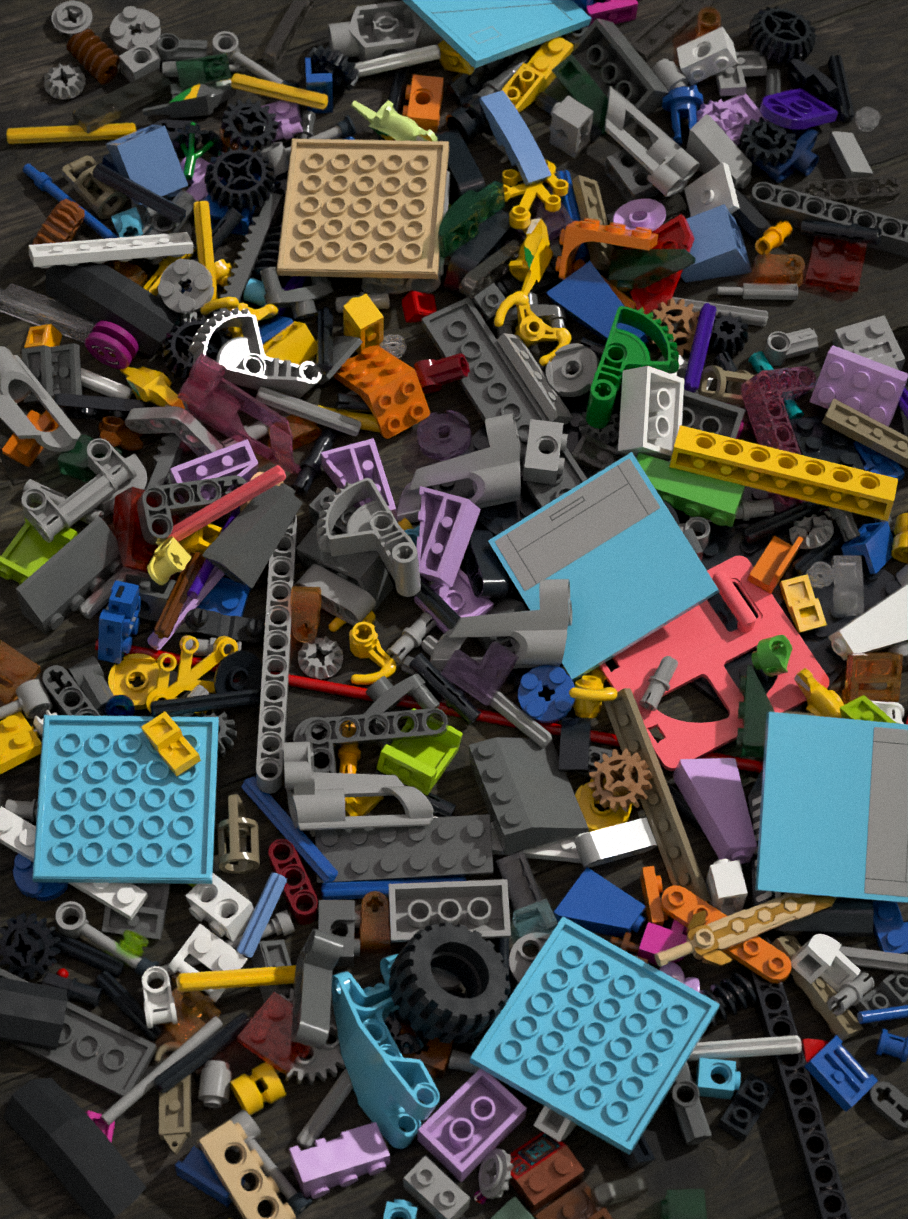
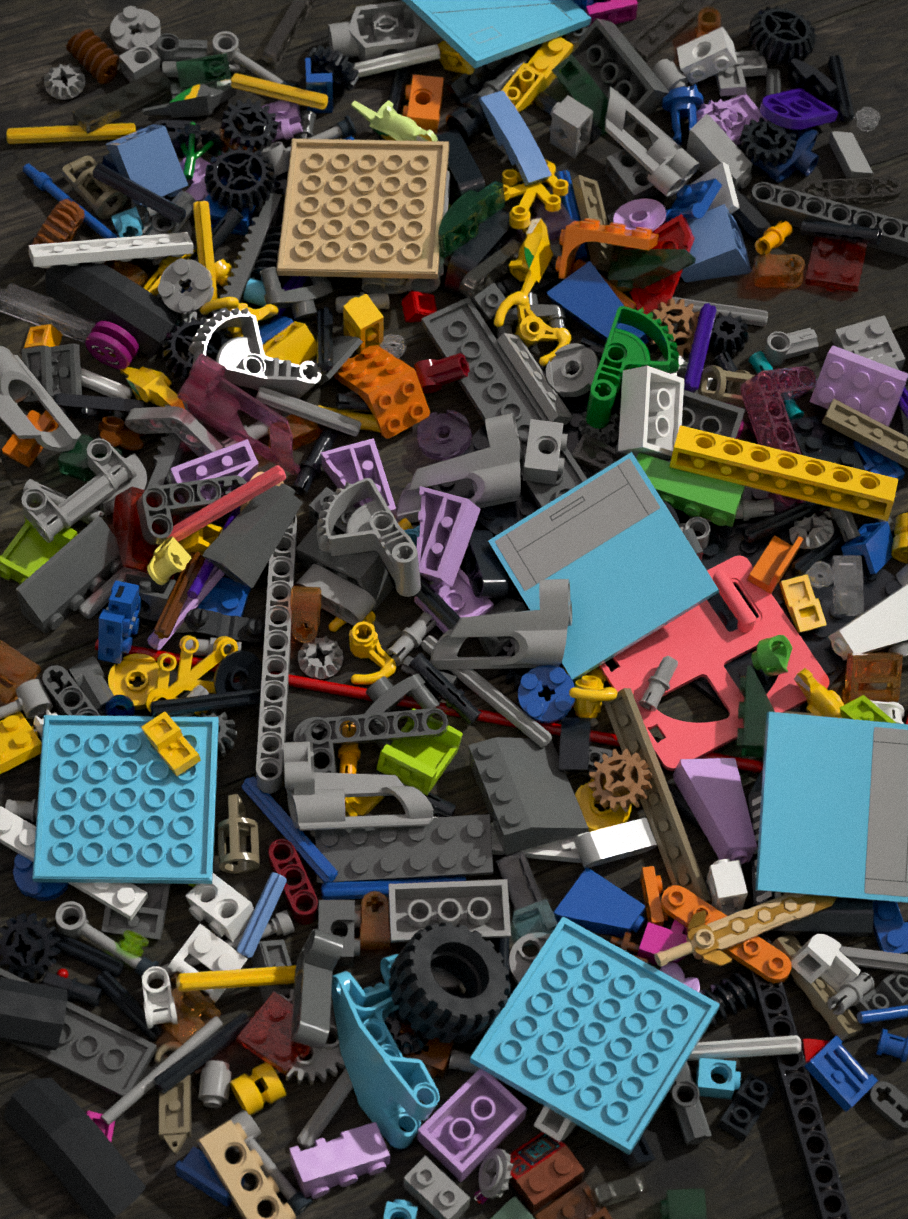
(78, 11): light grey gear -> none
(483, 678): clear purple plate -> none
(694, 200): none -> blue plate
(762, 291): light grey axle -> none

